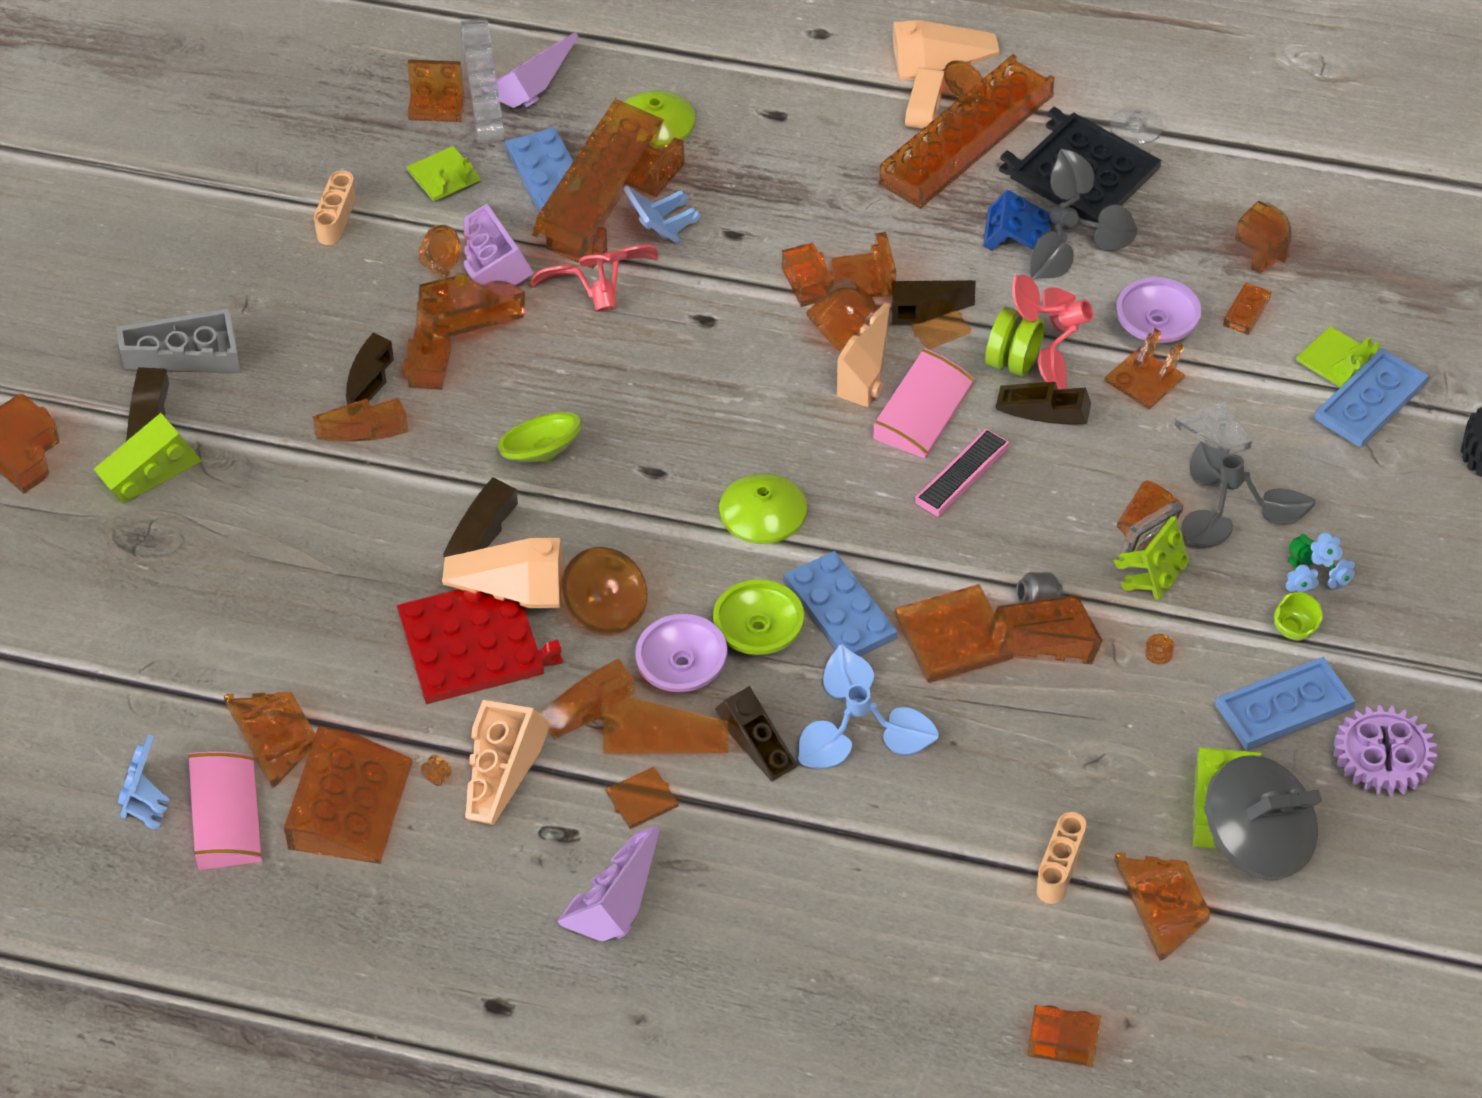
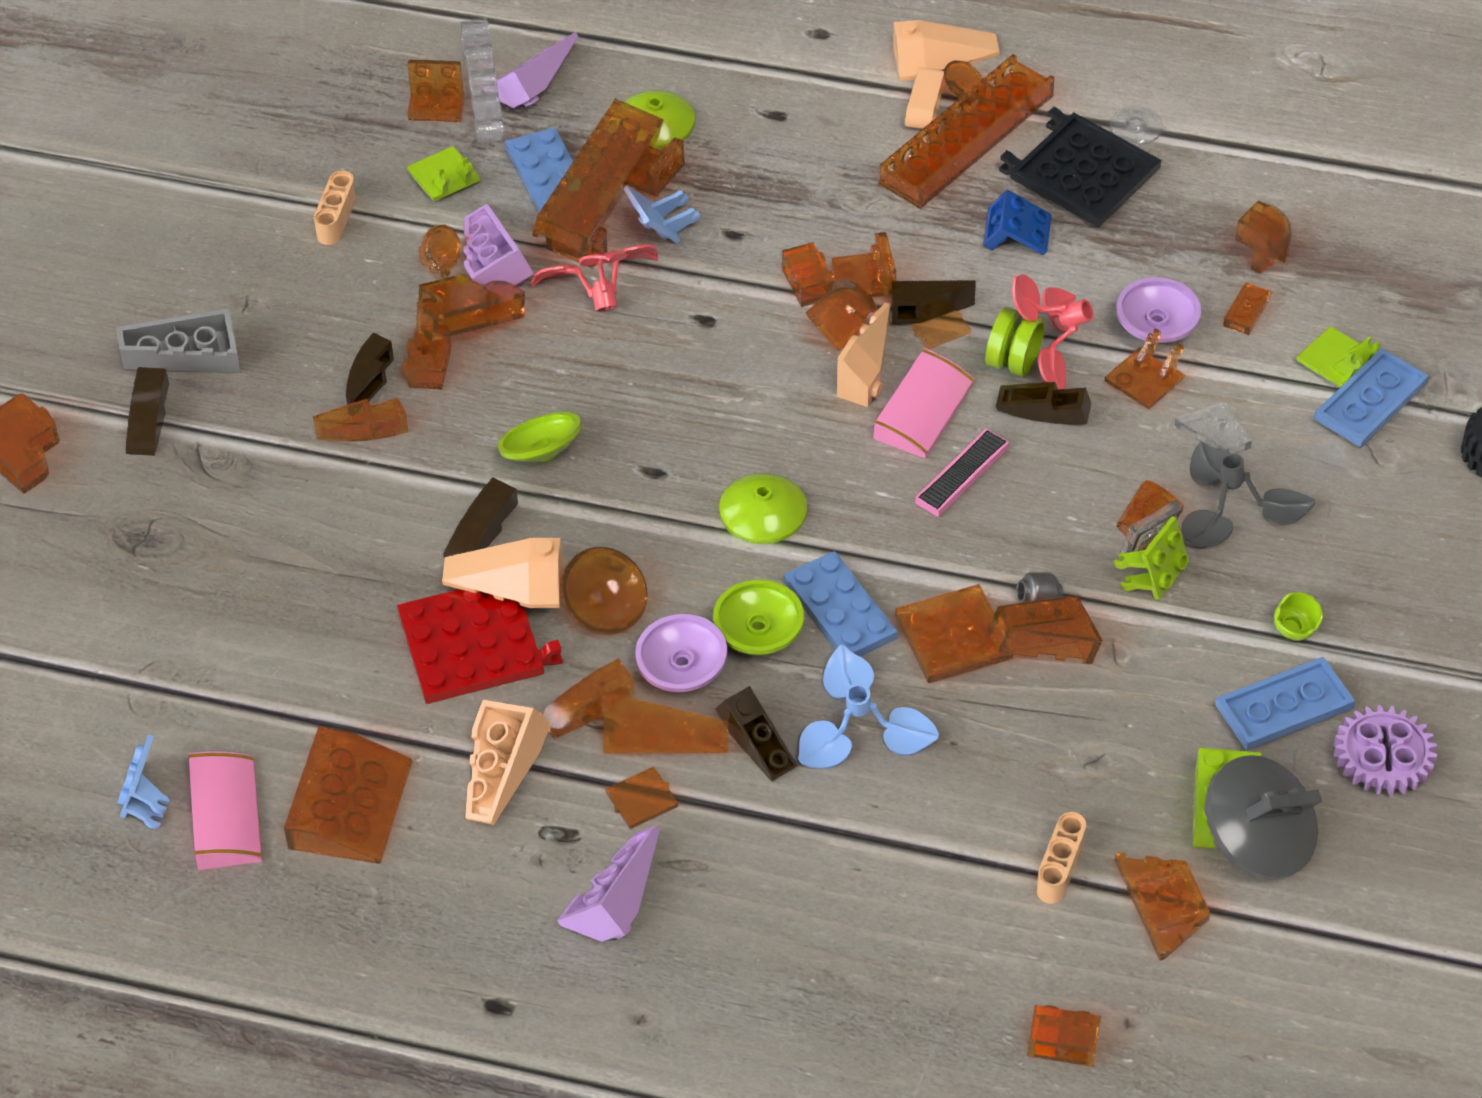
(146, 460): lime wedge -> none
(273, 730): clear orange wing -> none
(436, 770): clear orange bush -> none
(1114, 231): dark grey plant -> none
(1155, 656): clear orange bush -> none
(1323, 551): light blue plant -> none

